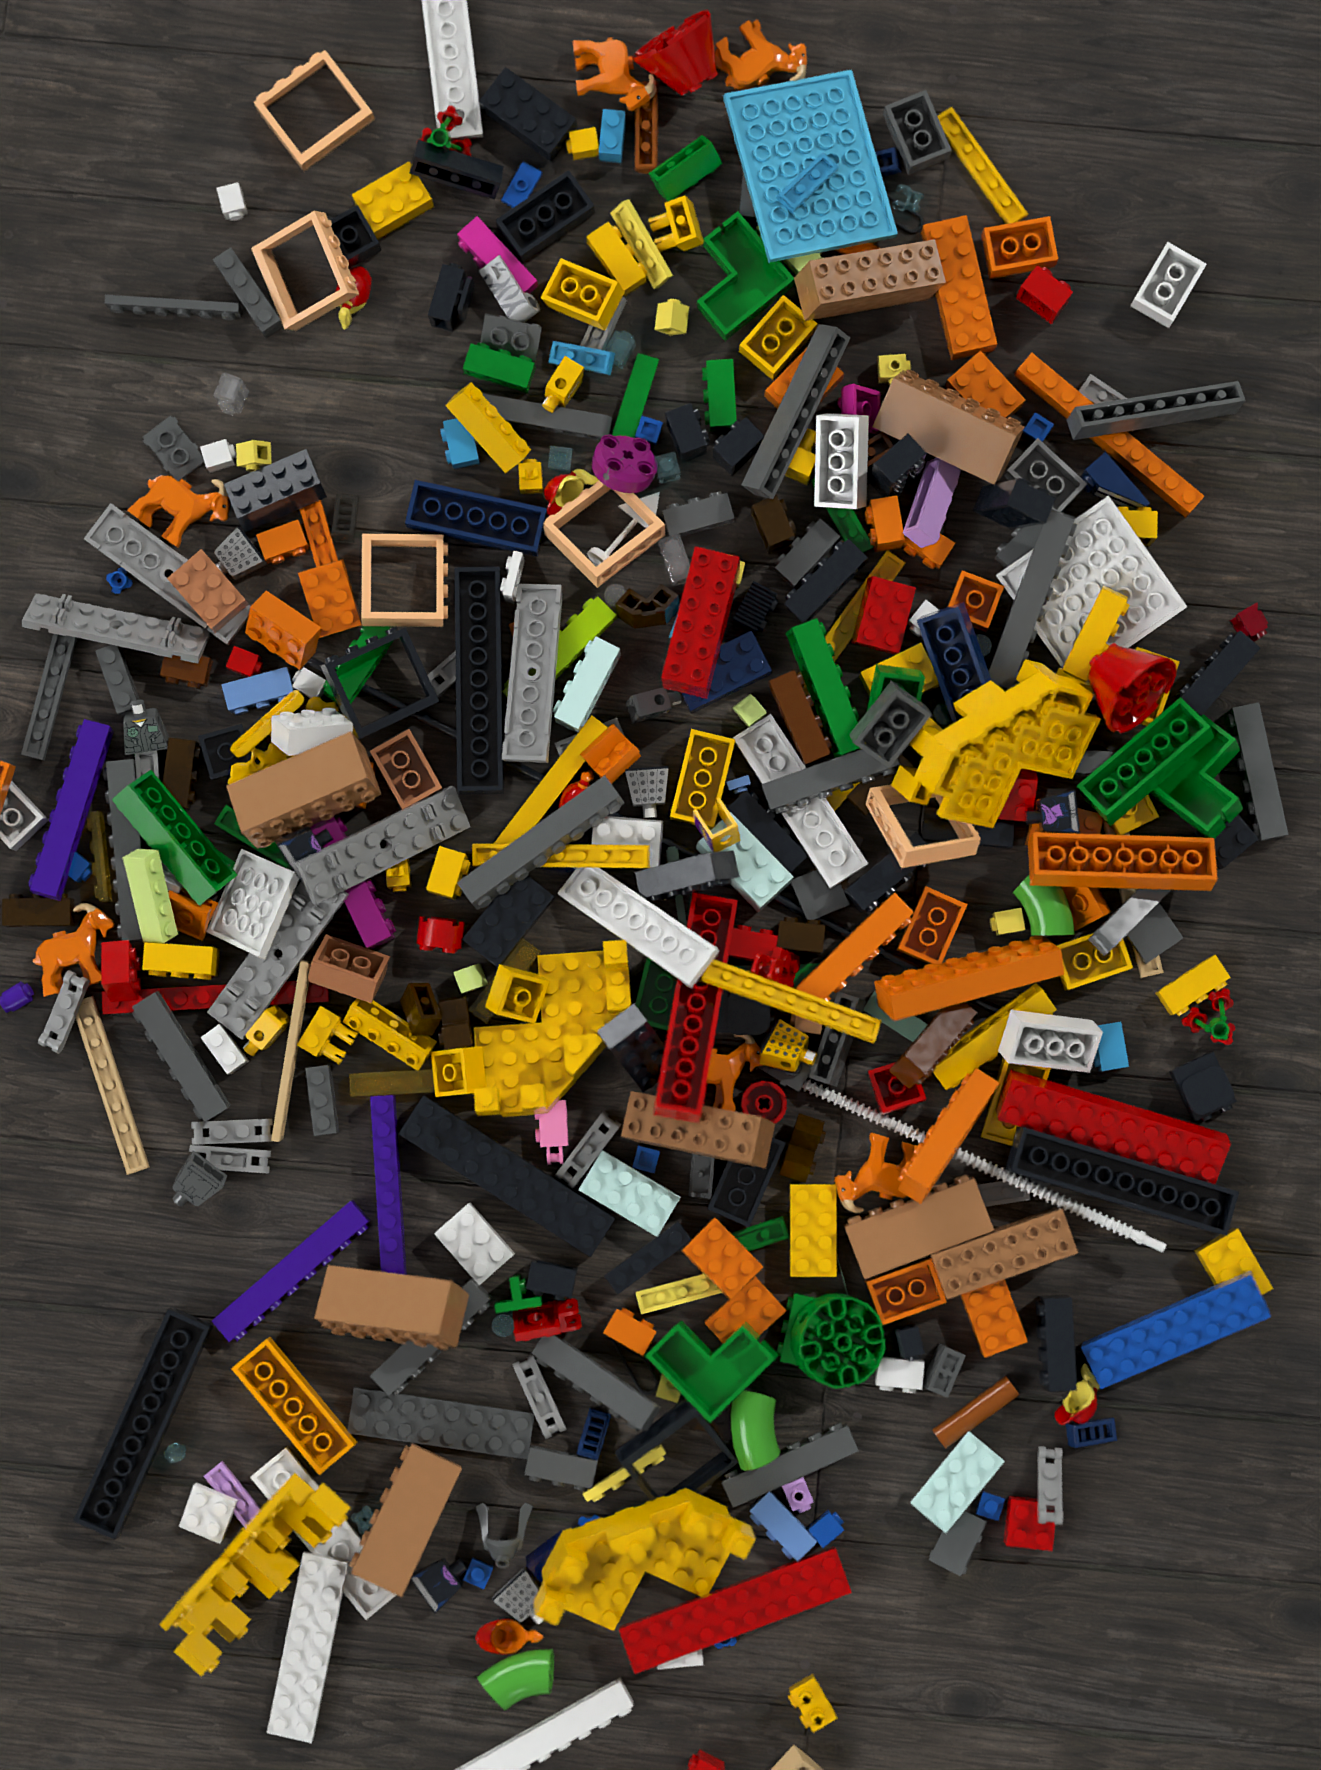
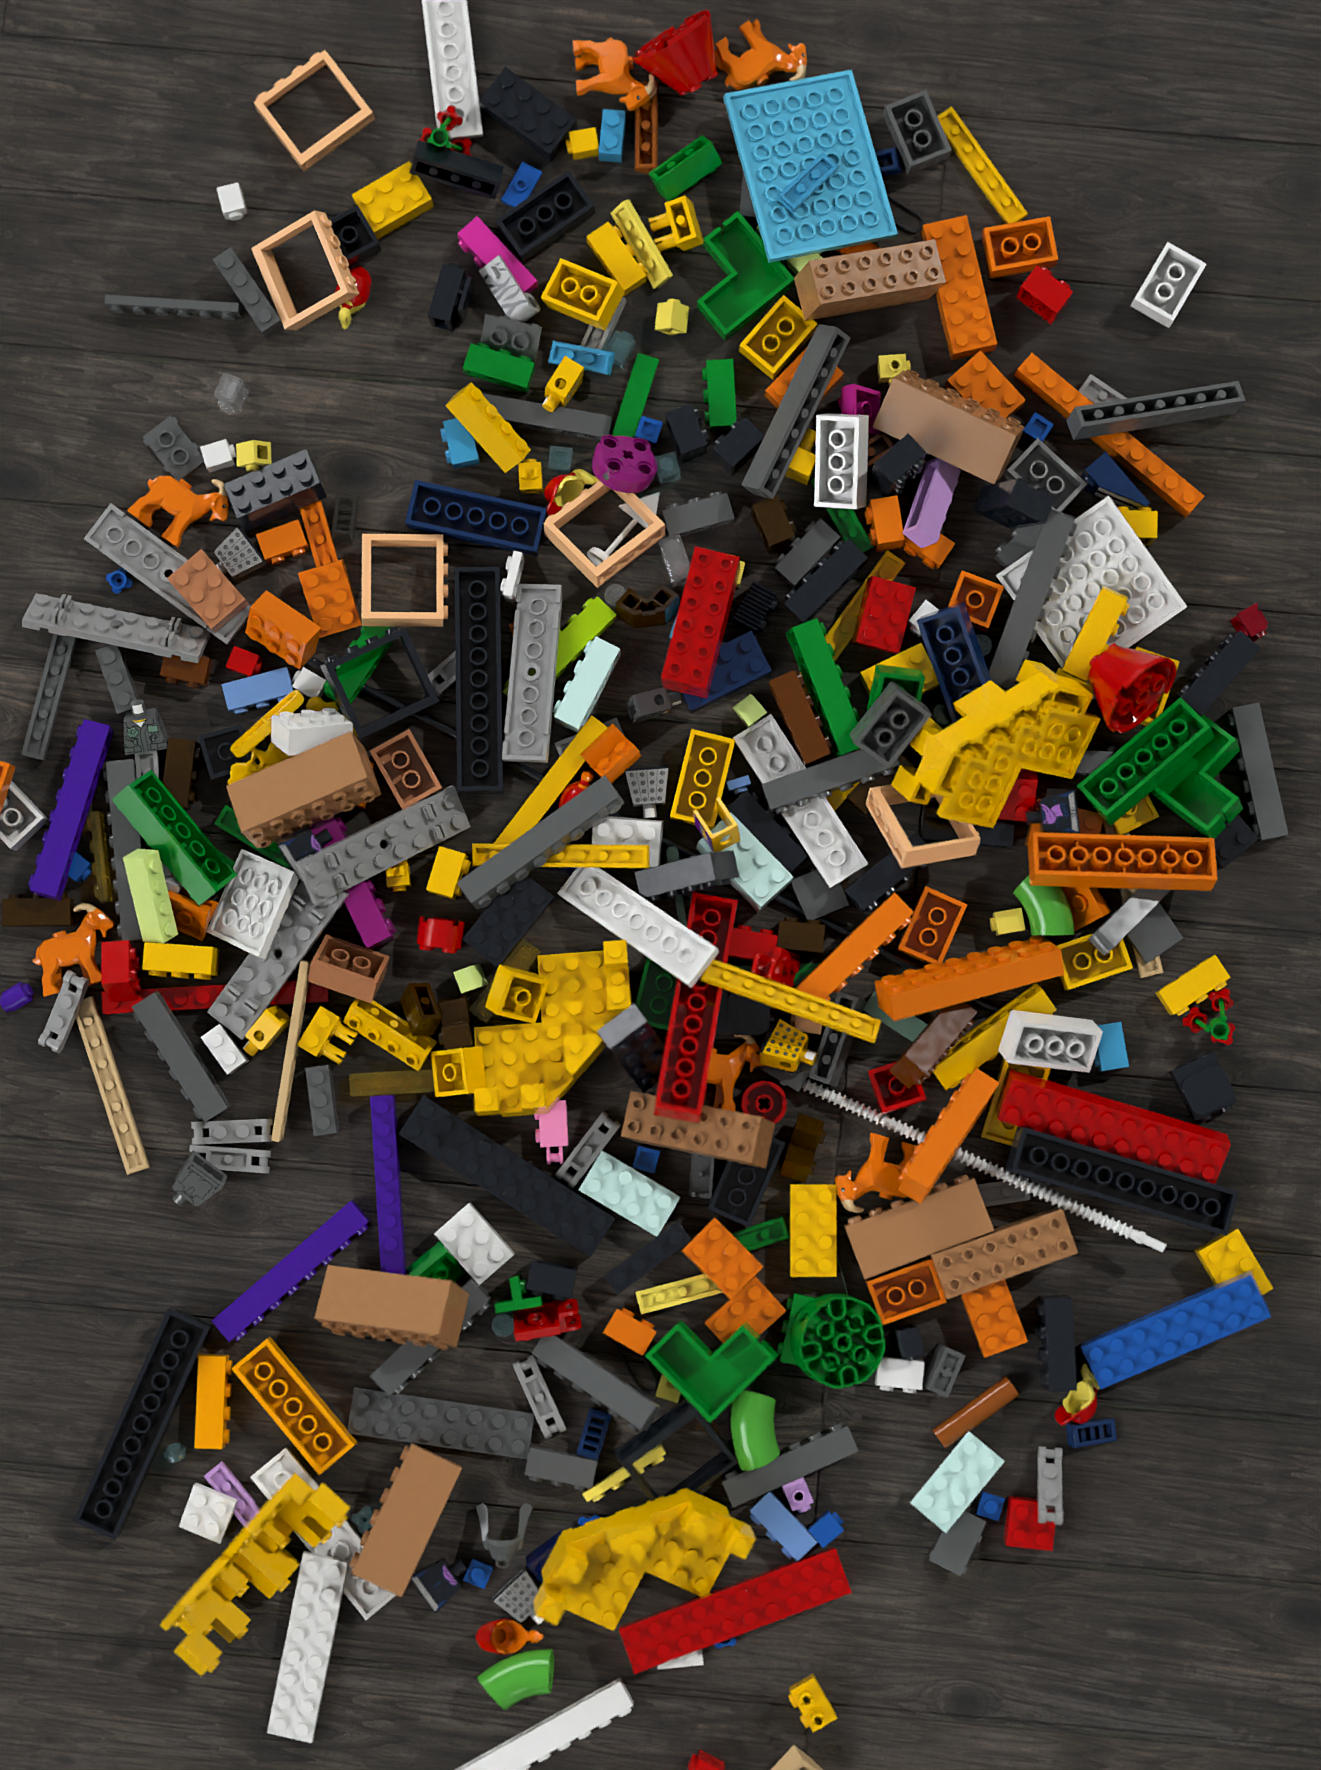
(212, 1401): none -> light orange brick
(437, 1264): none -> green bracket
(910, 194): clear light blue piece -> none

